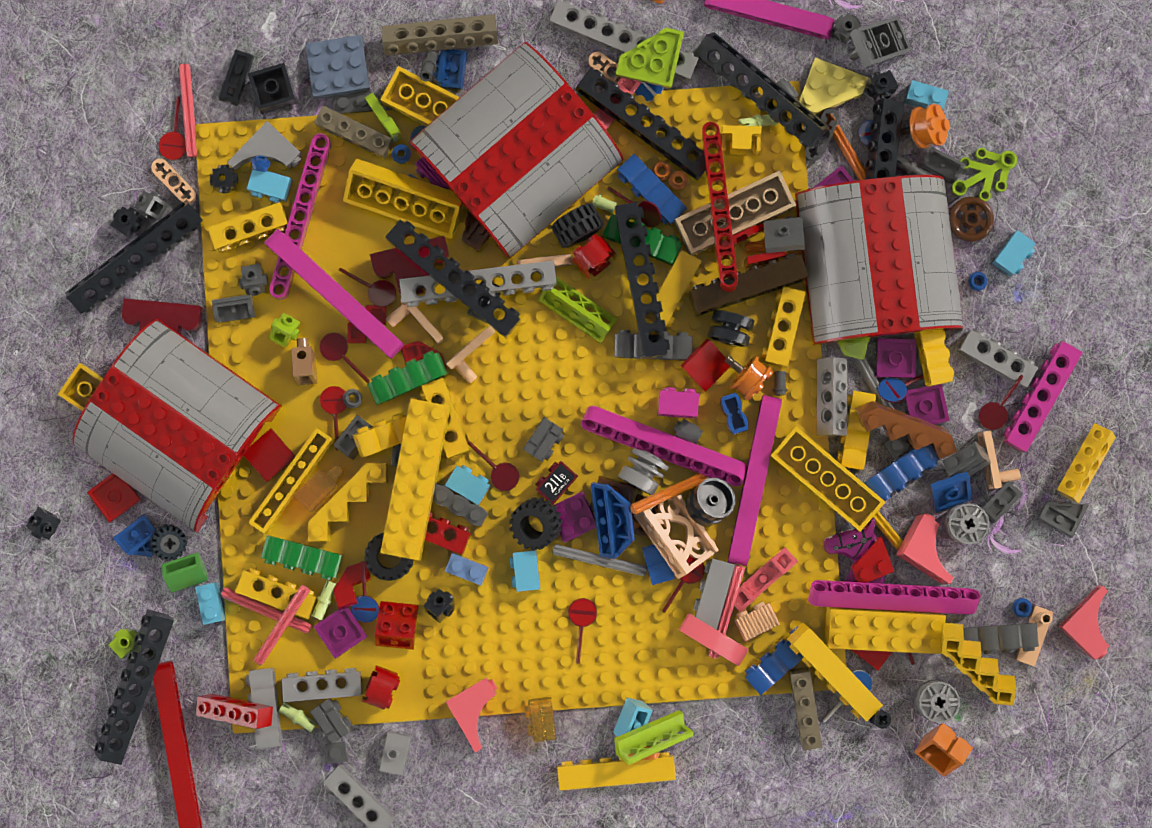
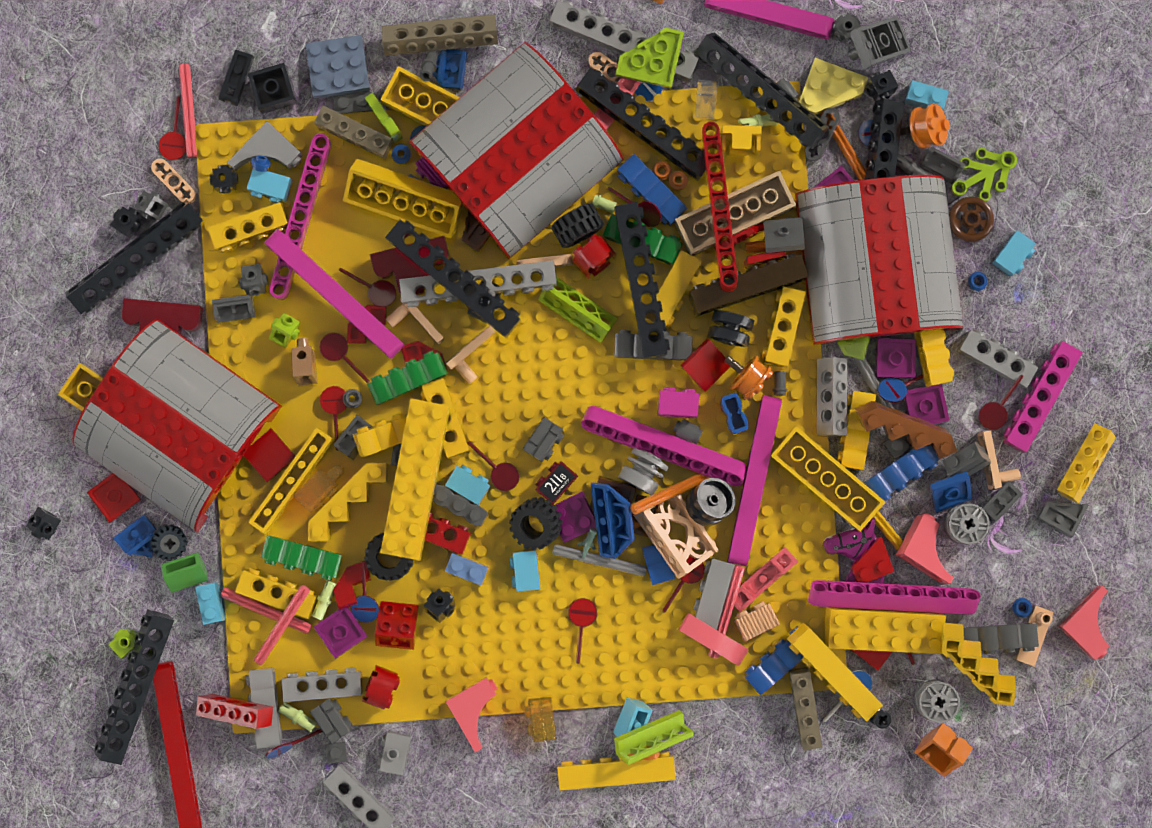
(281, 749): none -> piece
(588, 542): none -> sand green bar
(706, 98): none -> clear slope

